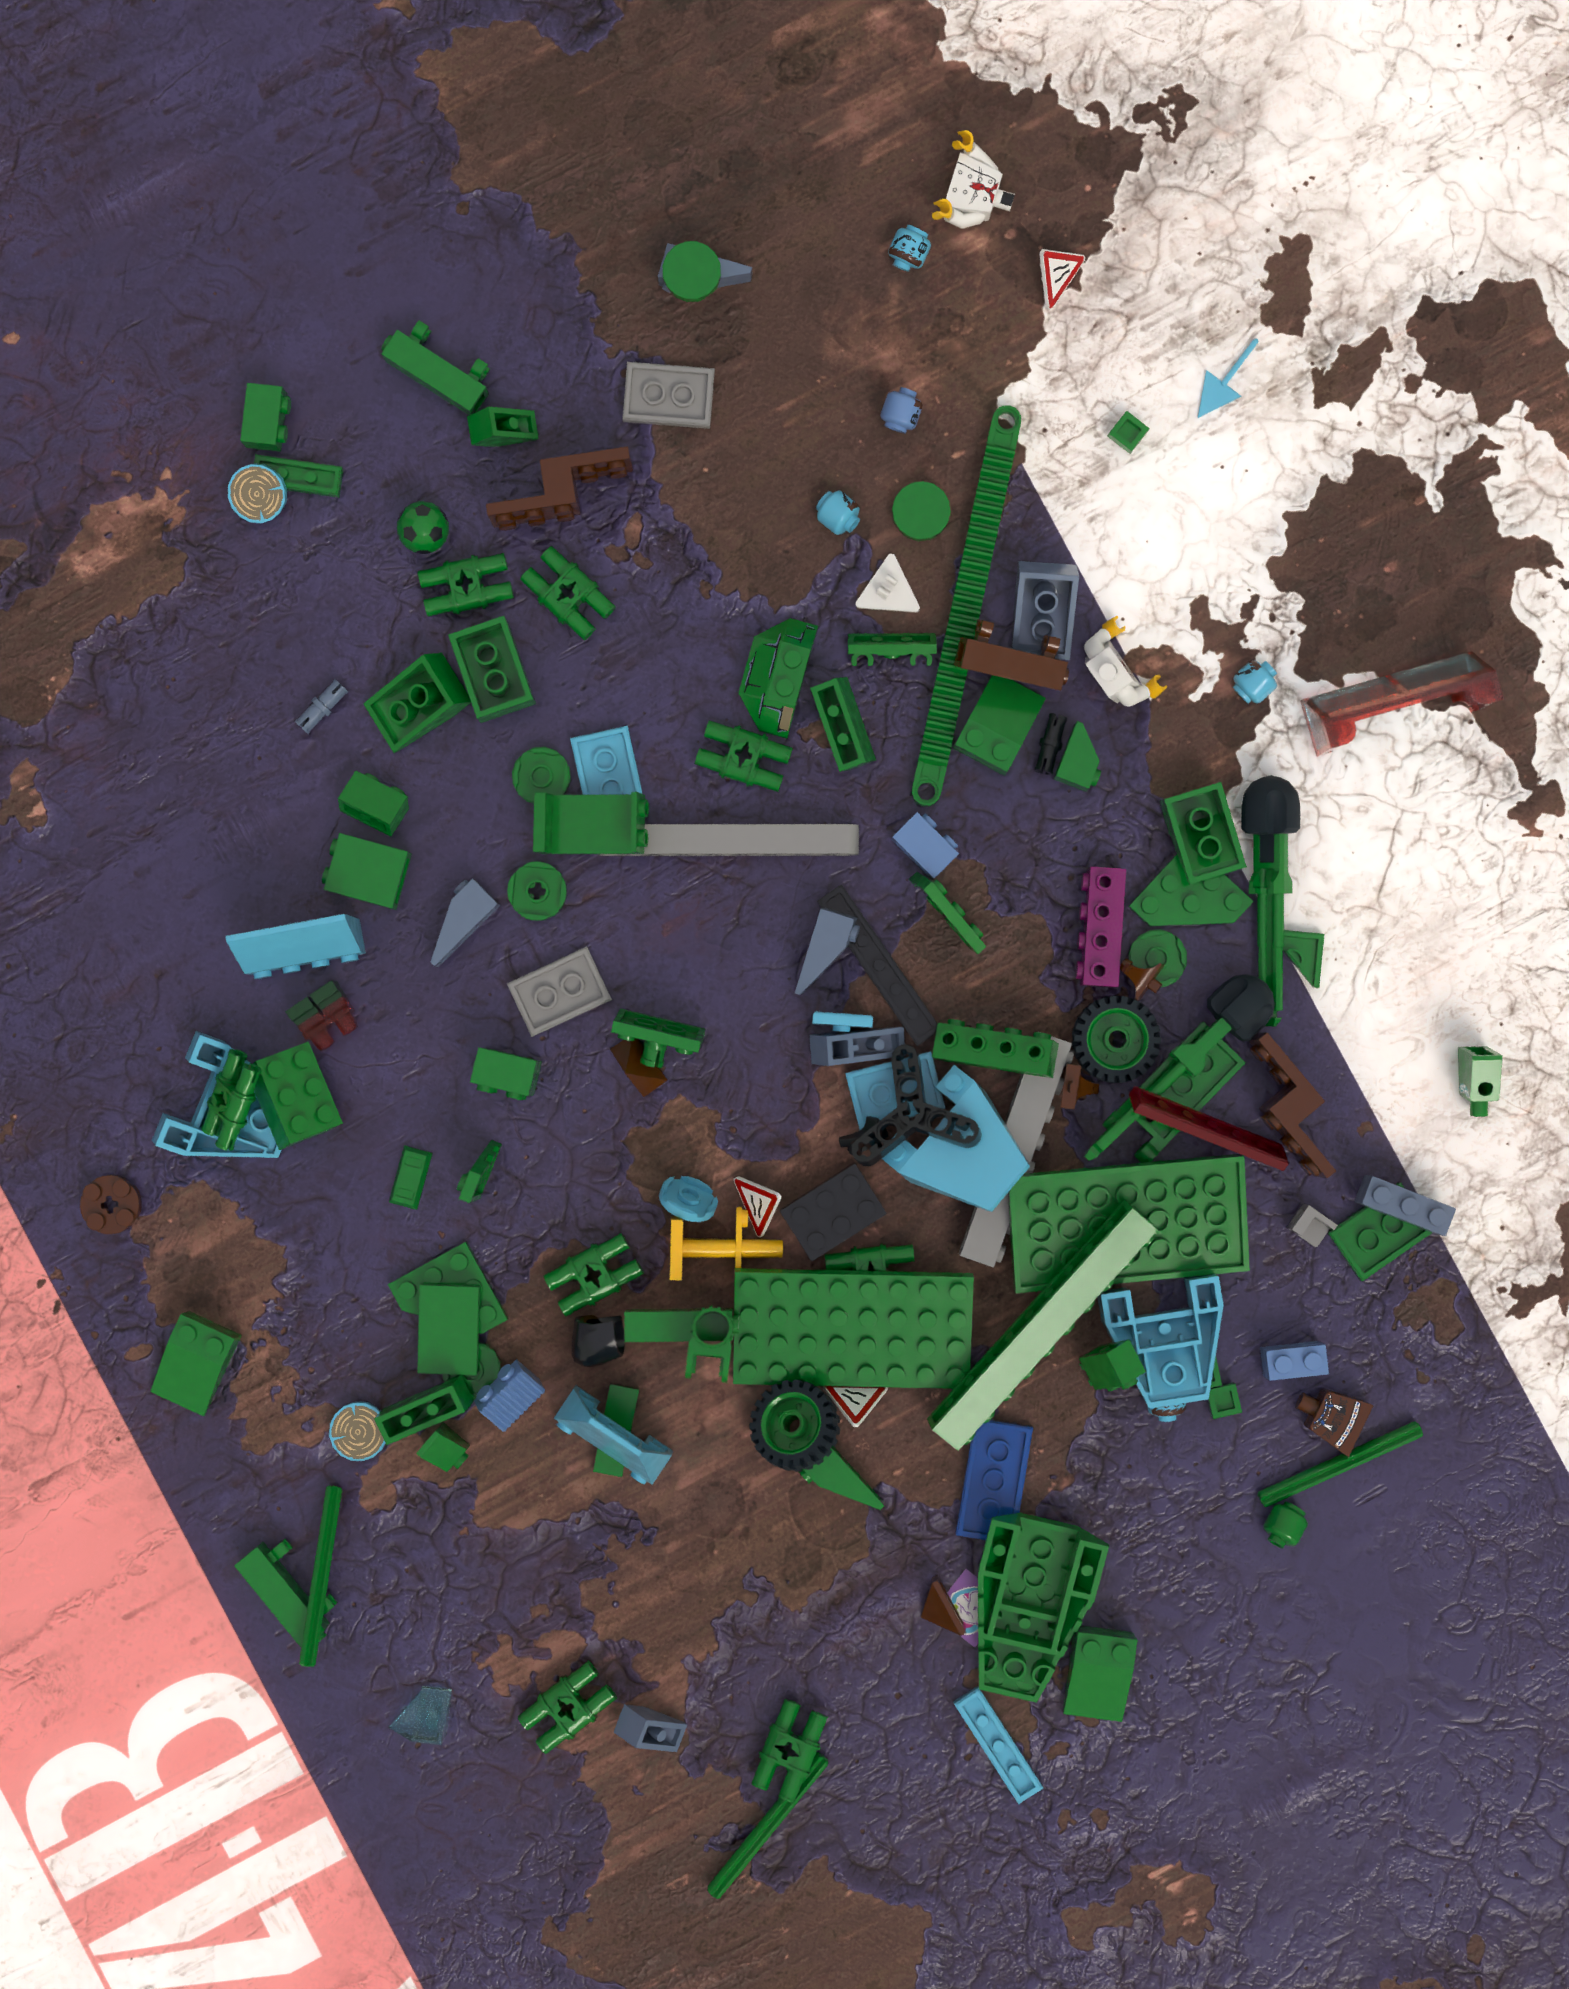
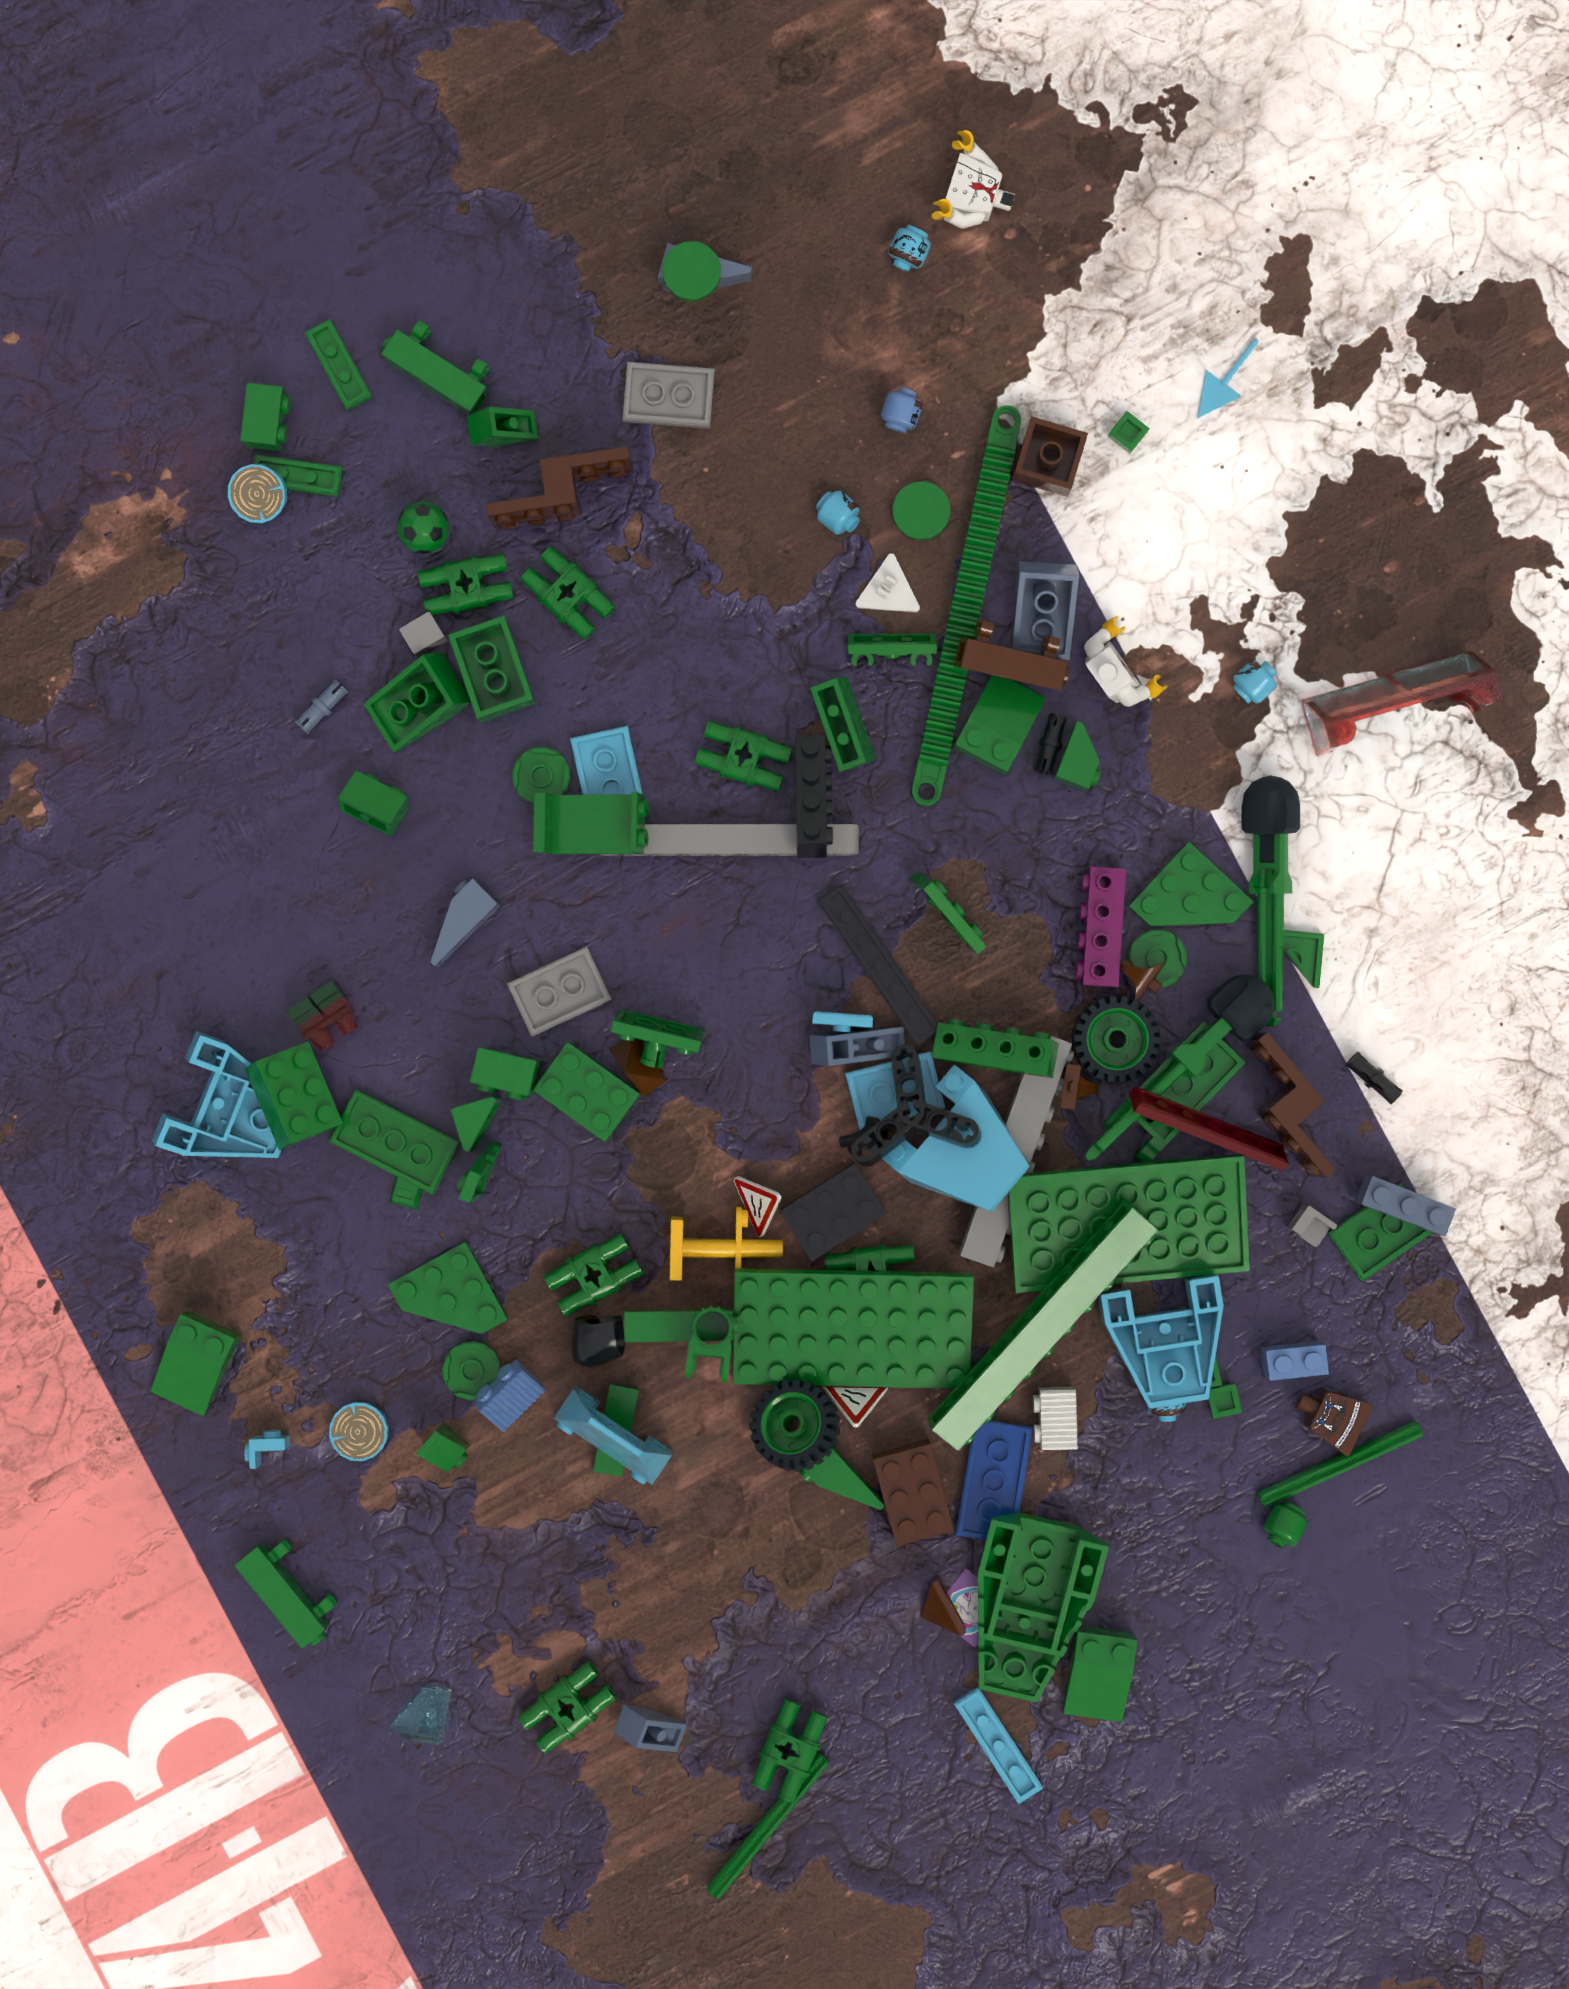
(100, 1218): reddish brown plate -> none
(231, 1099): green pin -> none
(270, 1441): none -> medium azure bracket
(298, 945): medium azure slope -> none
(320, 1576): green axle -> none
(338, 365): none -> green tile
(366, 871): green brick -> none
(394, 1141): none -> green tile
(423, 635): none -> light grey panel
(424, 1410): green brick -> none
(448, 1329): green tile -> none
(474, 1120): none -> green slope
(526, 878): green plate -> none
(587, 1091): none -> green brick
(688, 1199): medium azure tile -> none
(777, 674): green wedge -> none
(811, 800): none -> black brick
(829, 940): sand blue slope -> none
(912, 1492): none -> reddish brown brick
(925, 845): medium blue brick -> none
(1049, 456): none -> reddish brown brick
(1056, 1418): none -> white brick
(1057, 272): piece -> none
(1112, 1366): green hinge -> none
(1203, 833): green slope -> none
(1374, 1077): none -> black pin
(1479, 1077): torso -> none

